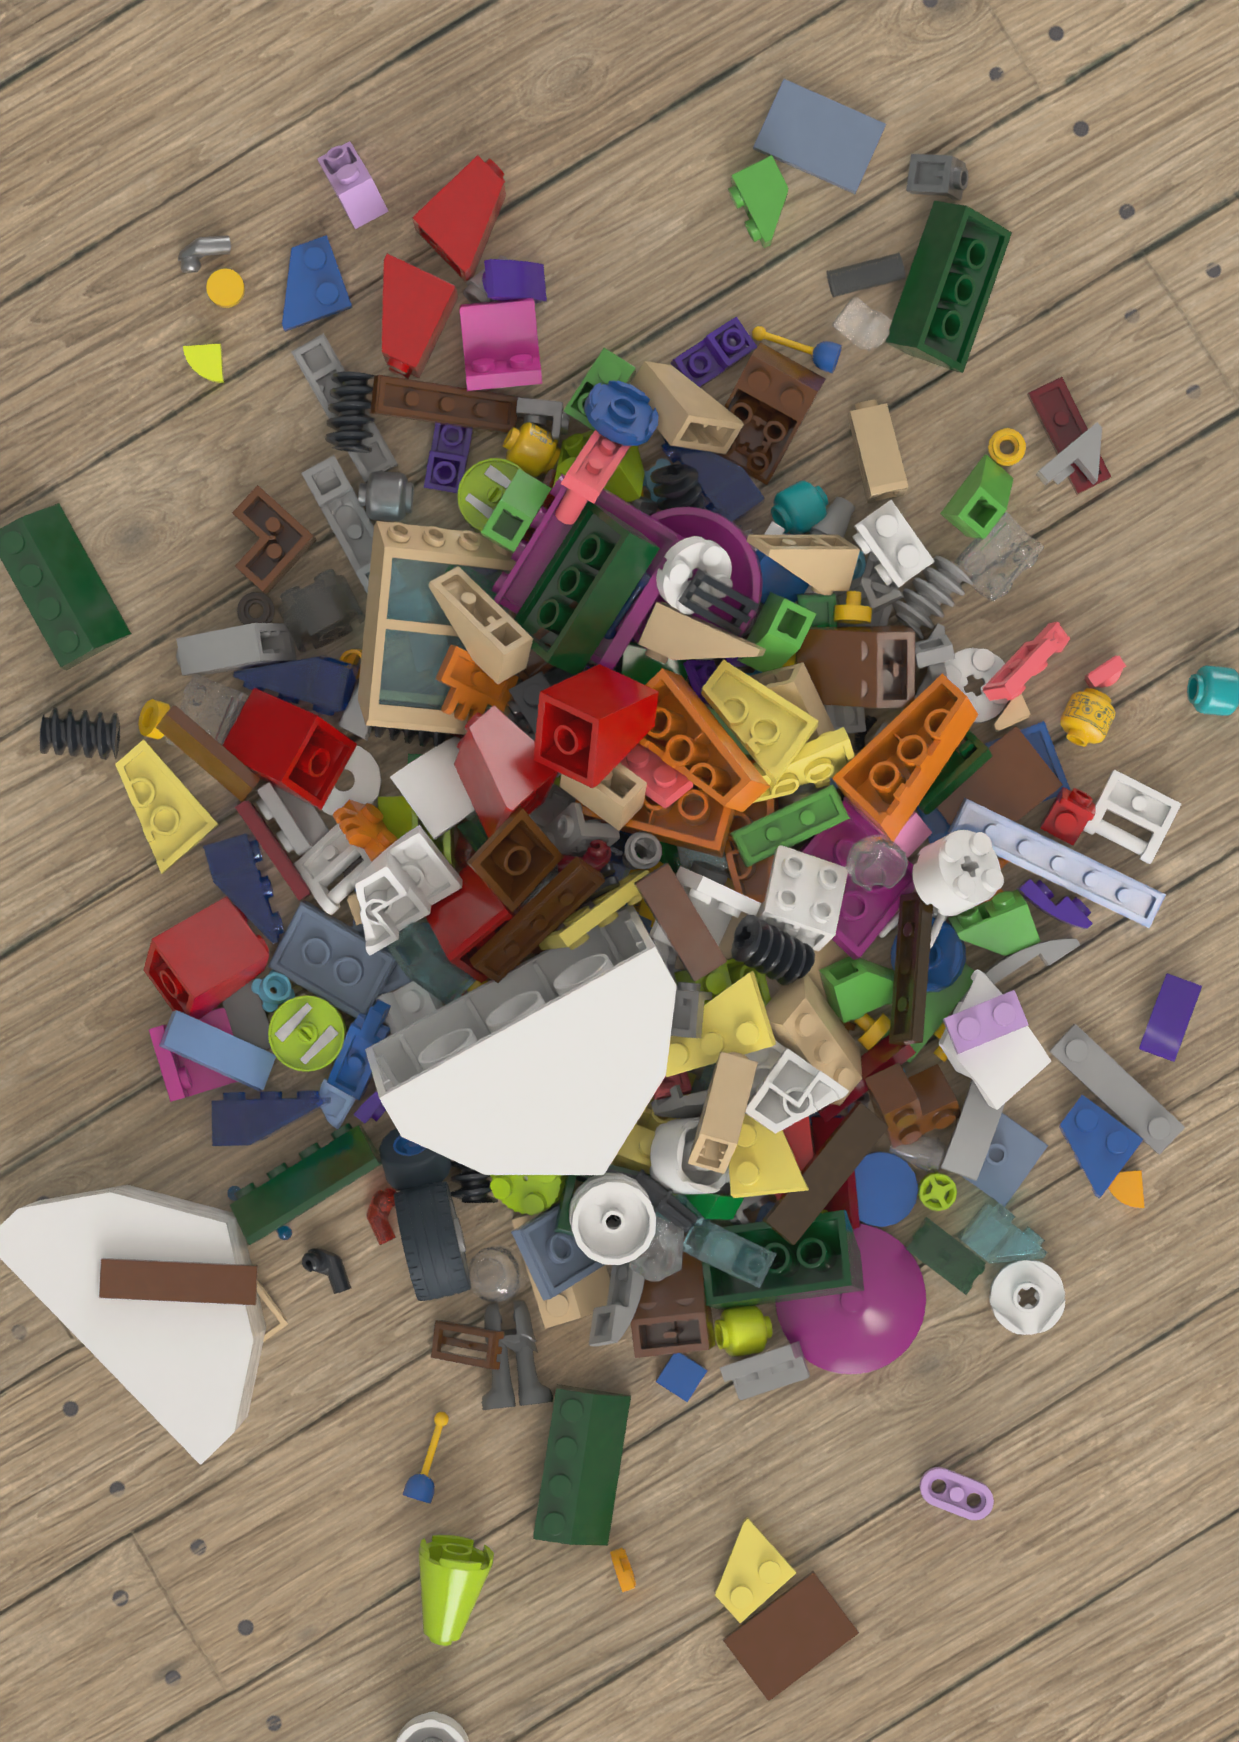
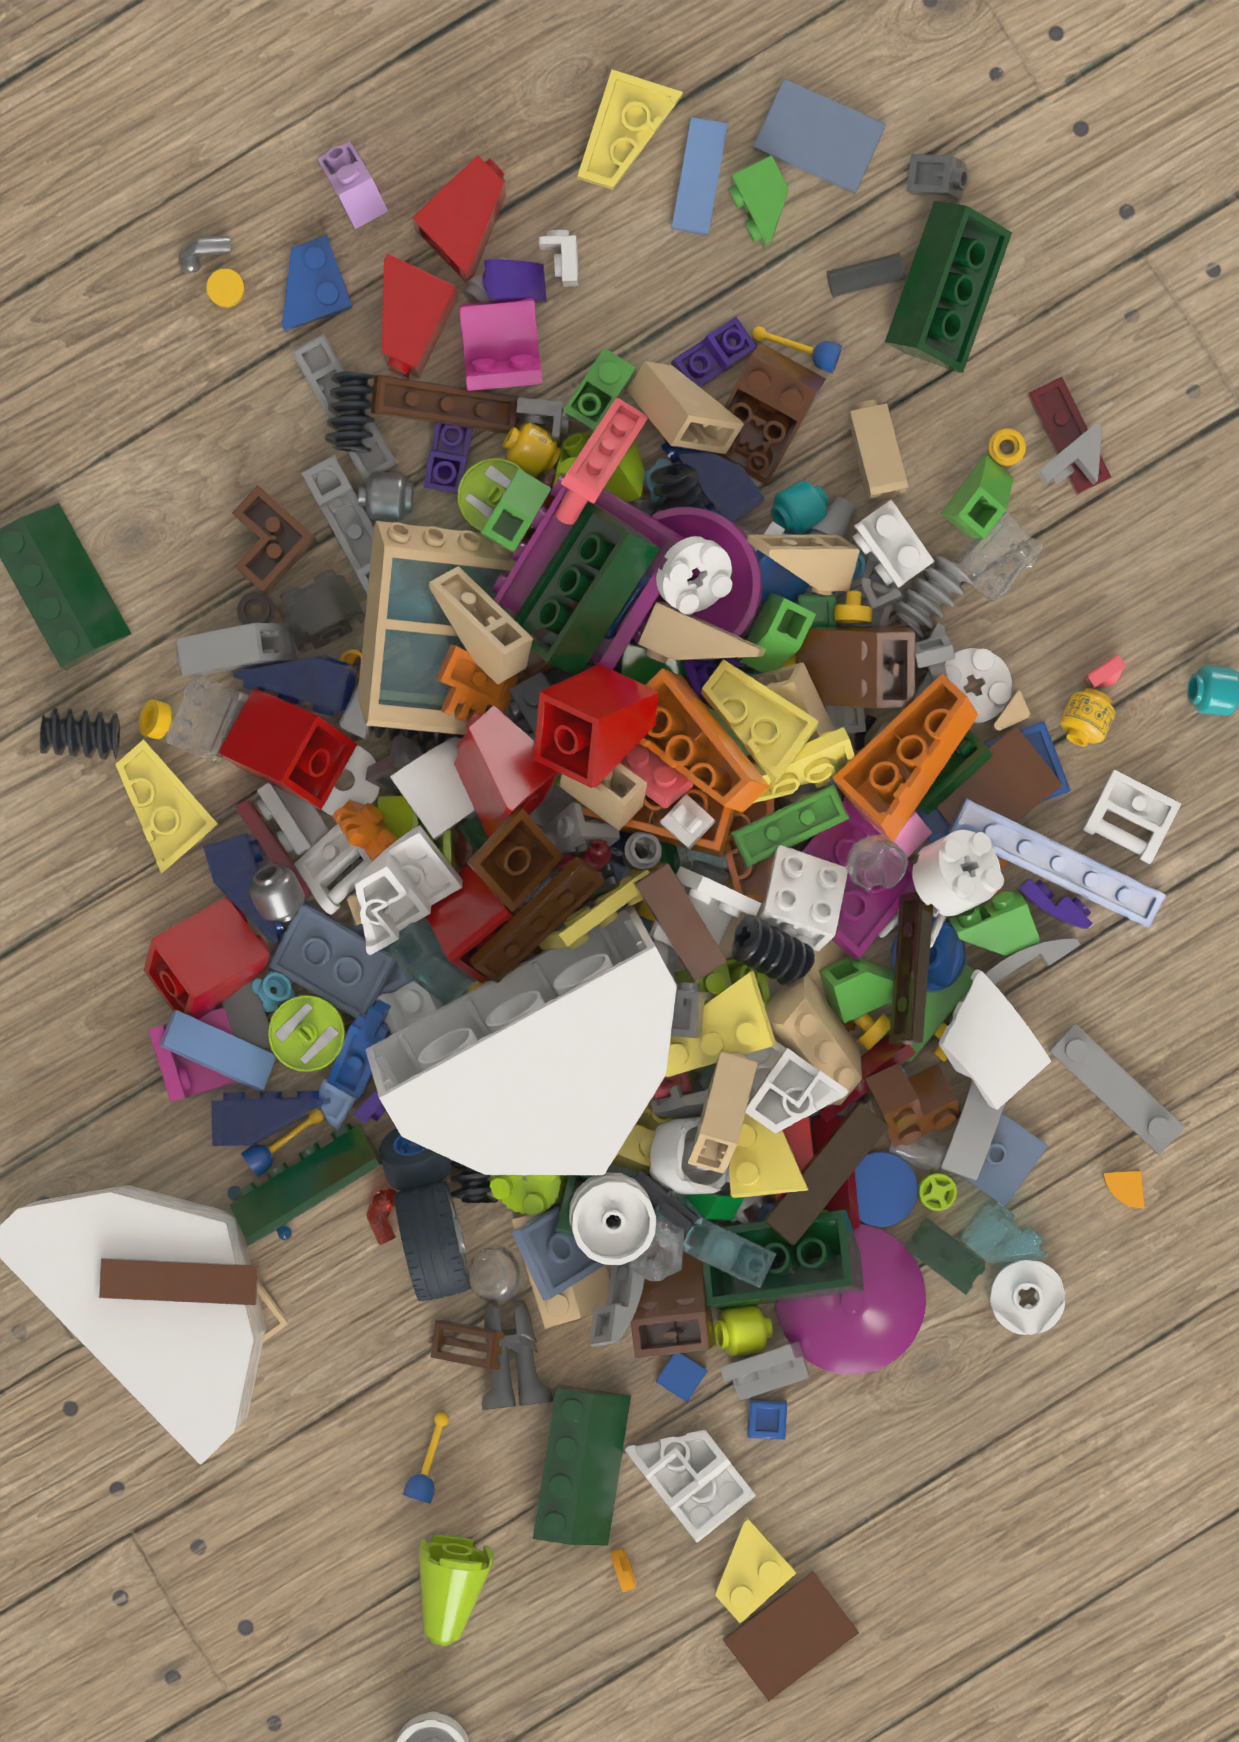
(206, 361): neon yellow tile -> none
(208, 753): reddish brown tile -> none
(261, 1157): none -> hinge
(276, 893): none -> flat silver head
(329, 1265): black arm -> none
(402, 753): none -> flat silver bracket
(567, 262): none -> white bracket
(621, 413): blue tile -> none
(623, 126): none -> light yellow wing
(687, 821): none -> white tile
(693, 1480): none -> white slope
(699, 176): none -> medium blue tile
(740, 615): black tile -> none
(767, 1419): none -> blue tile
(862, 325): clear bracket -> none
(955, 1493): lavender plate -> none
(985, 1022): lavender plate -> none
(1026, 663): coral hinge -> none
(1069, 815): red bracket -> none
(1098, 1143): blue wing -> none
(1170, 1017): dark purple slope -> none

